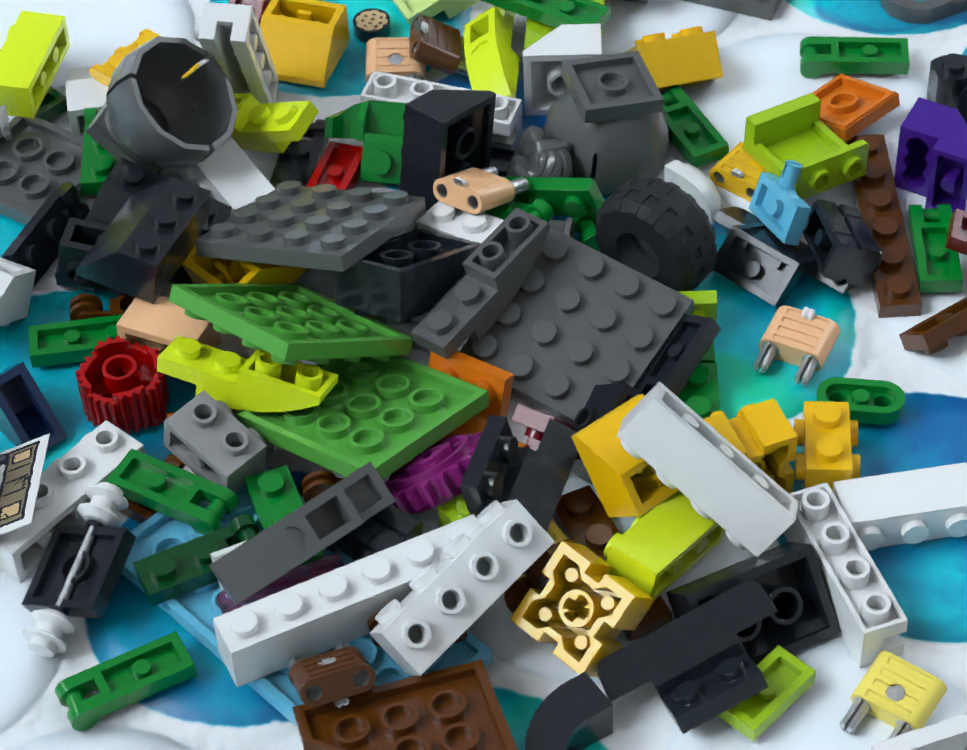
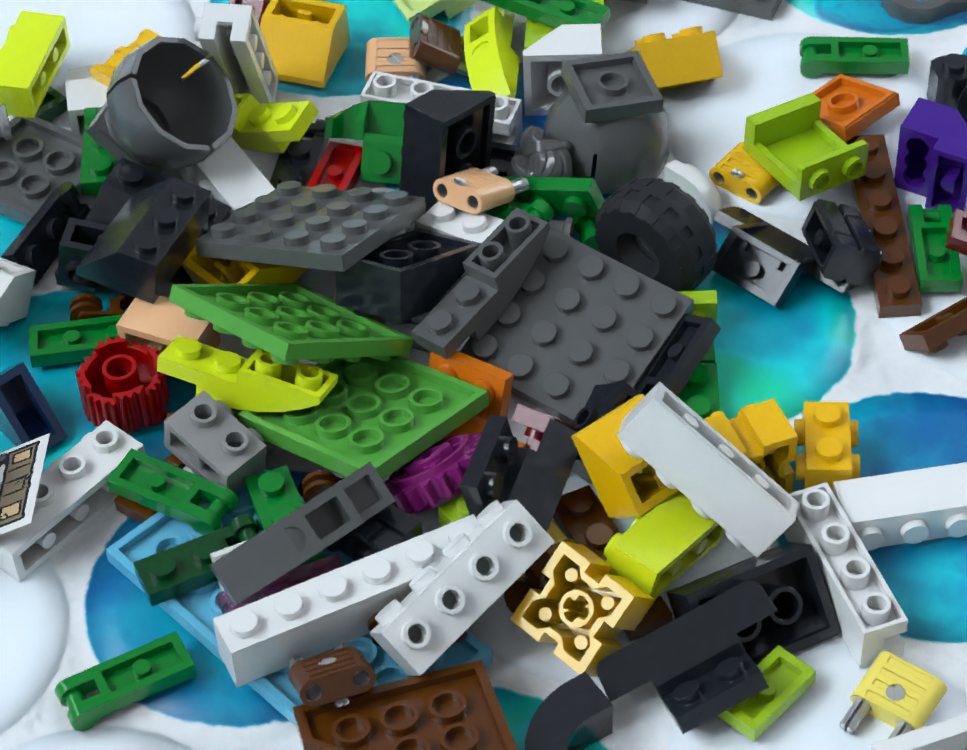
(78, 570): black plate -> none
(371, 24): tile -> none
(691, 130): green plate -> none
(779, 205): medium azure plate -> none
(797, 339): light nougat piece -> none
(868, 399): green plate -> none

